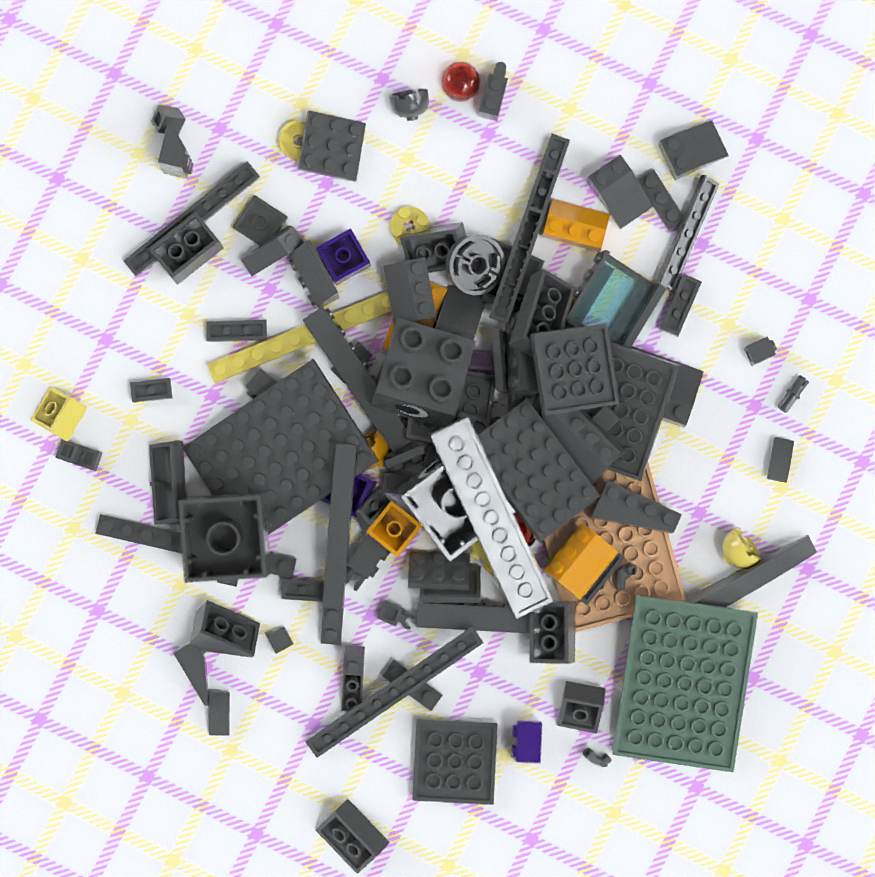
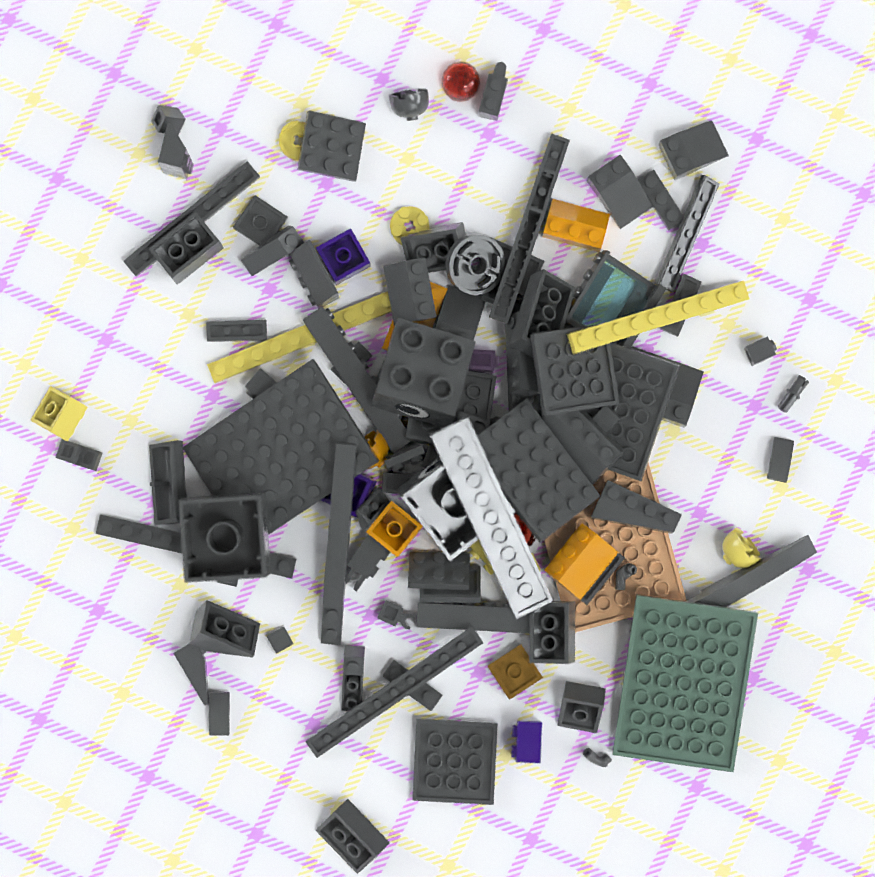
(151, 390): dark grey plate -> none
(302, 590): dark grey plate -> none
(499, 359): dark grey tile -> none
(515, 672): none -> pearl gold plate
(657, 317): none -> light yellow plate

